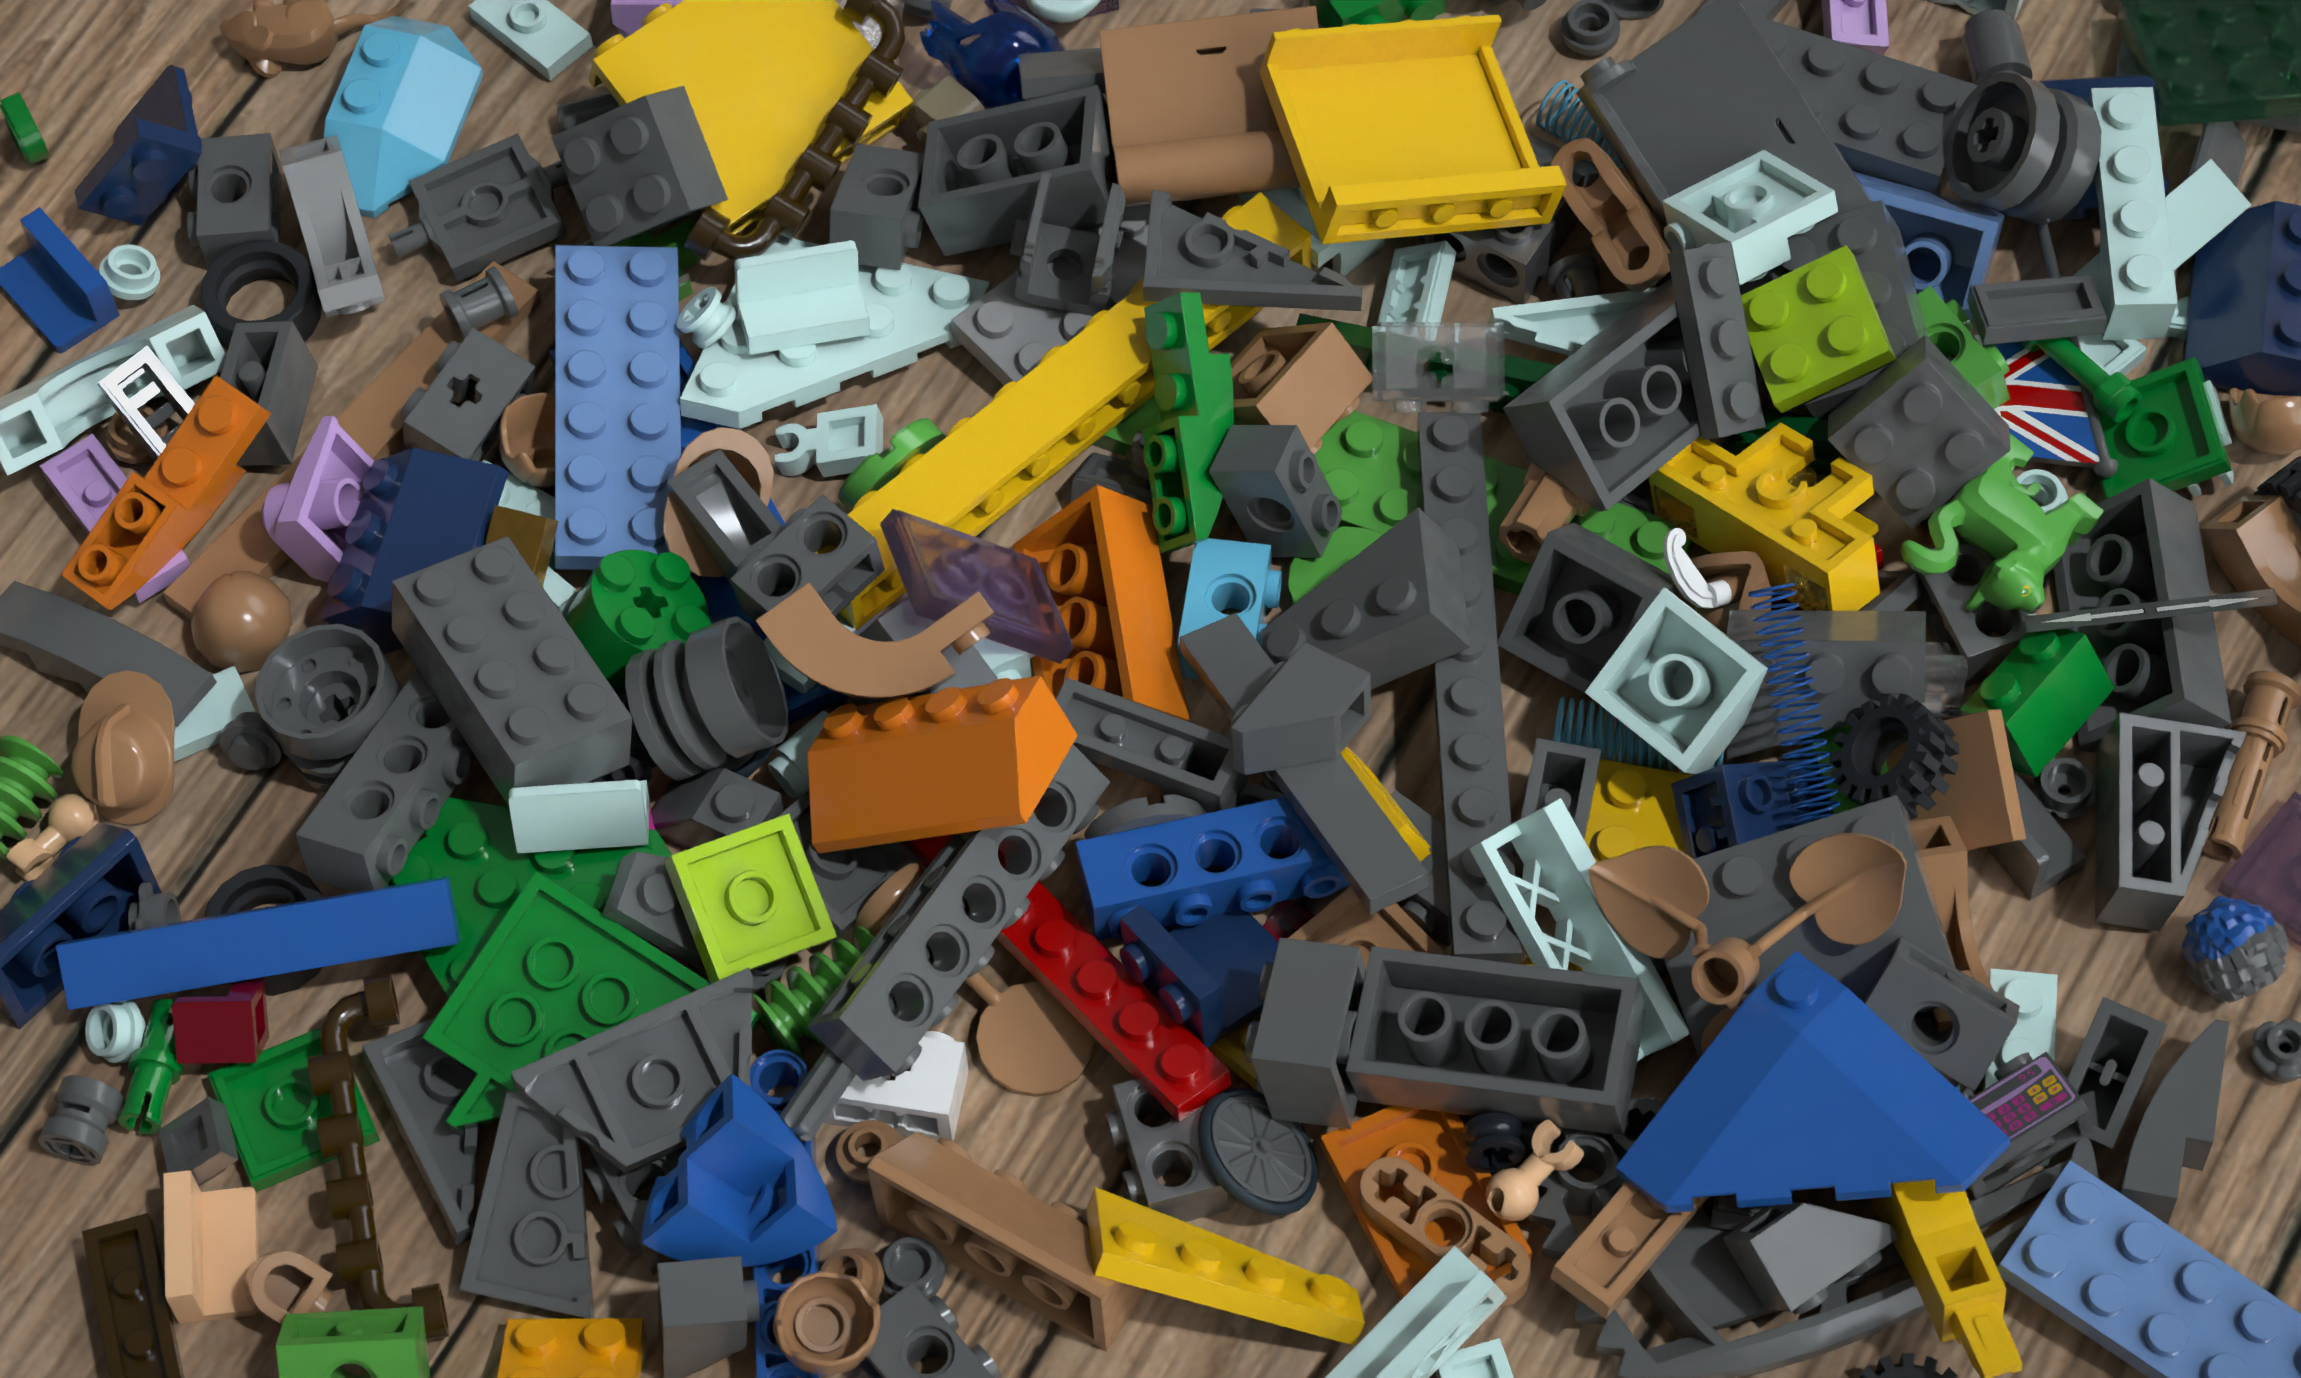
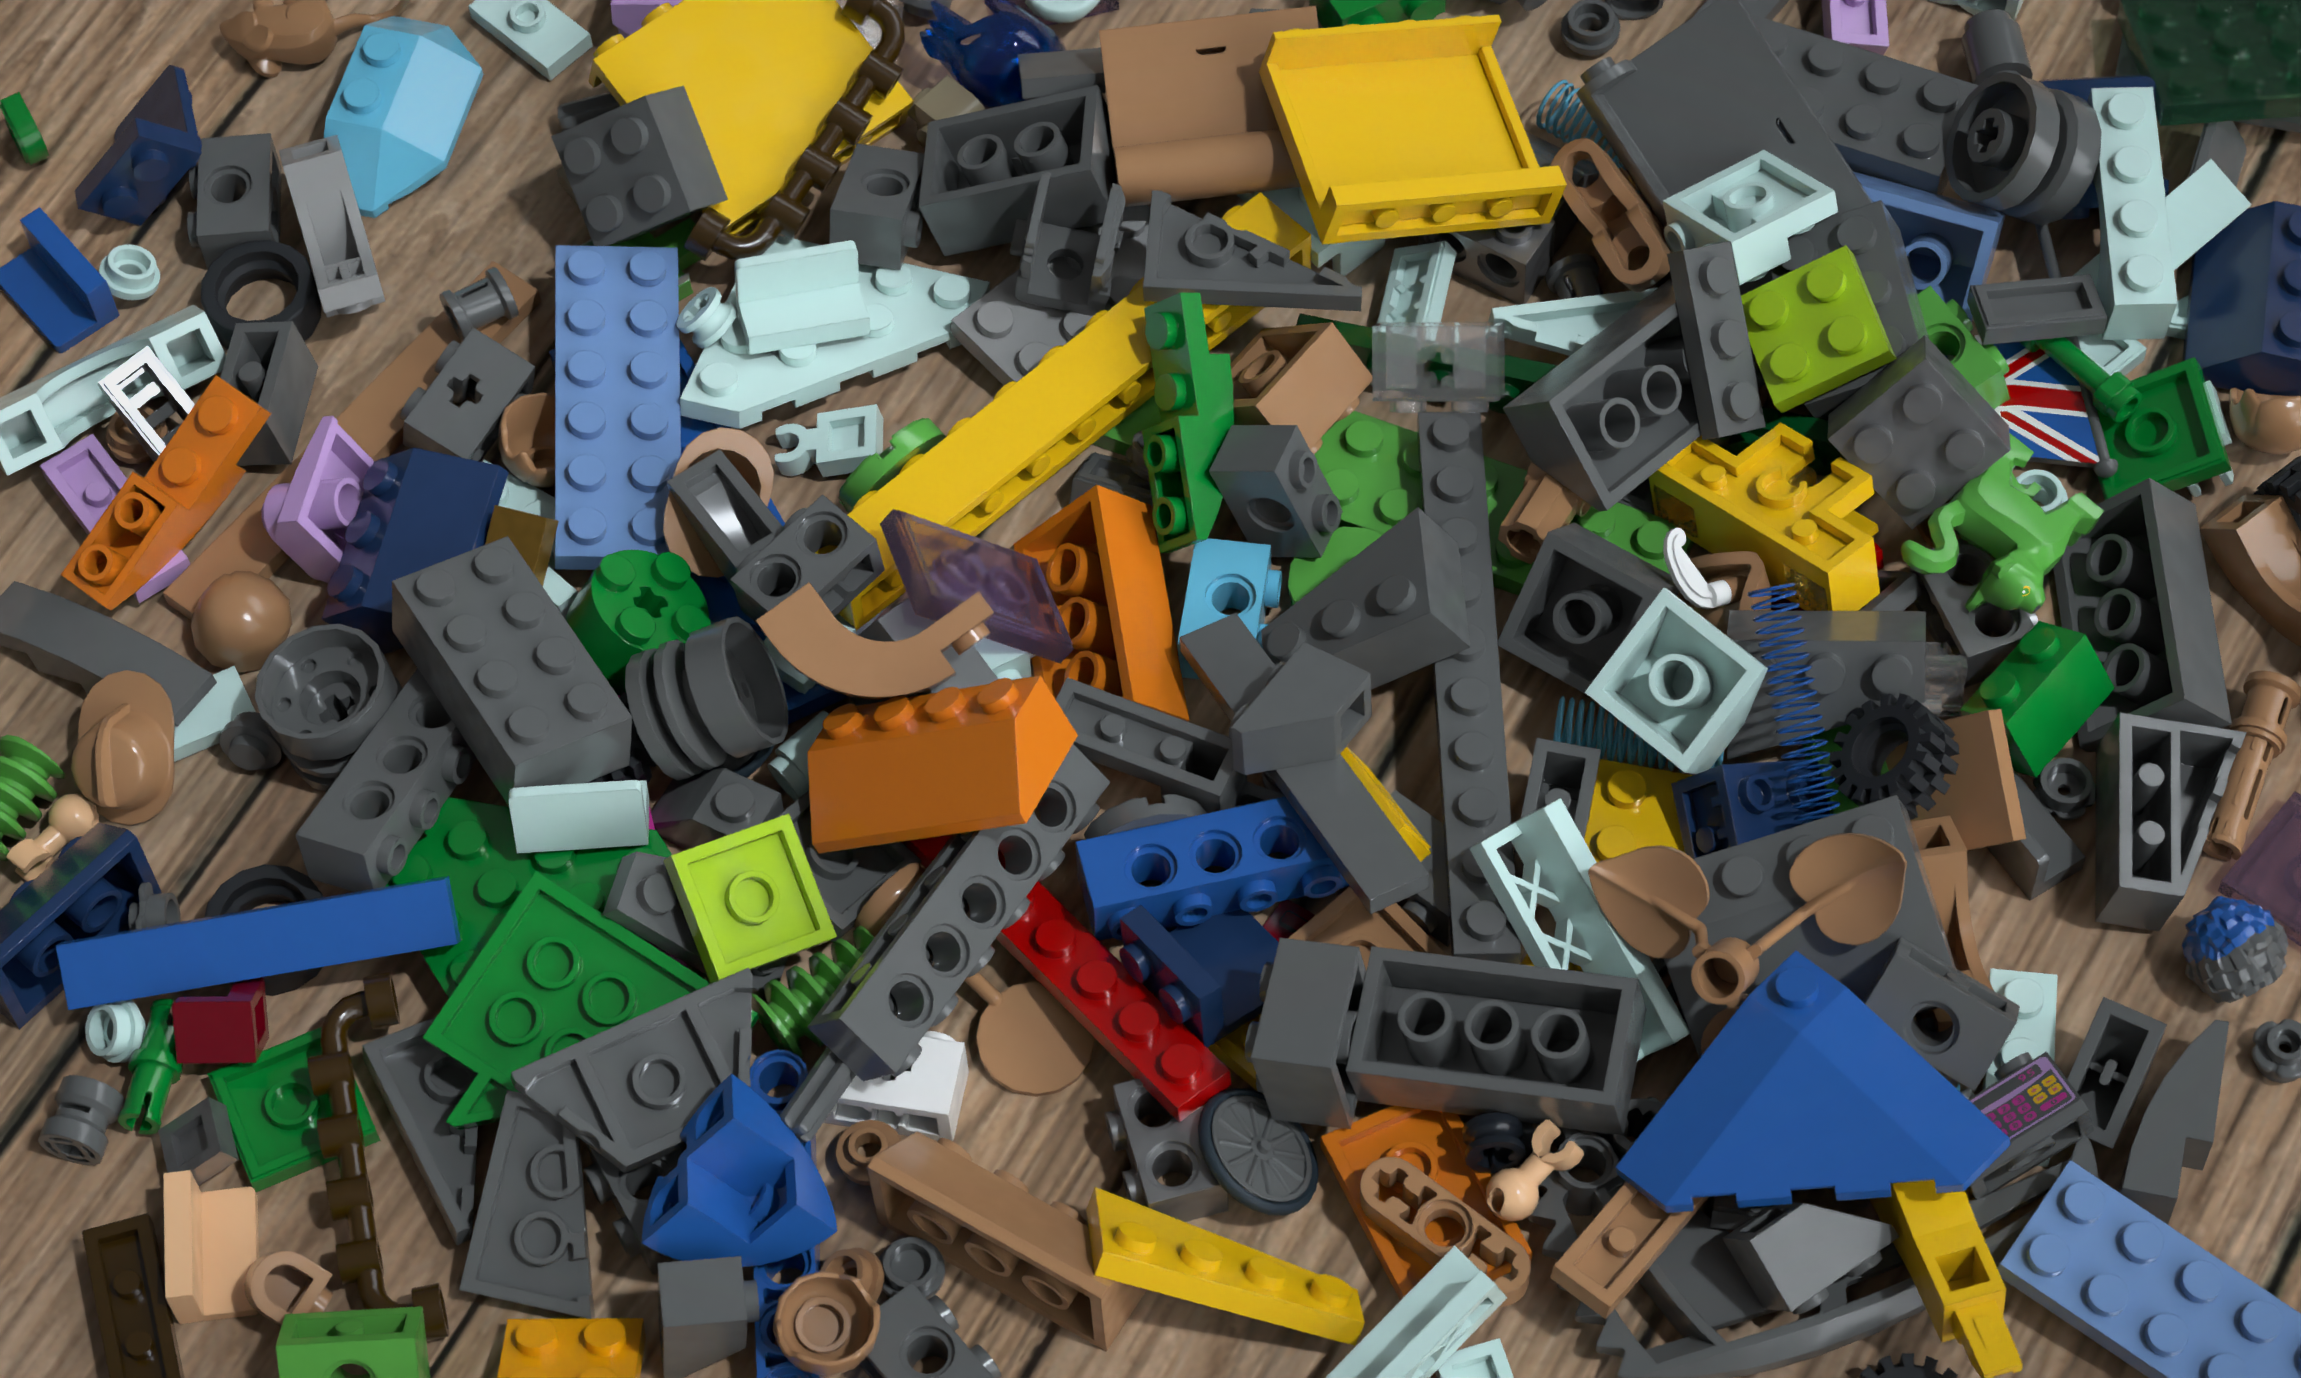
(485, 208): dark grey plate -> none
(2151, 610): dark grey sticker -> none

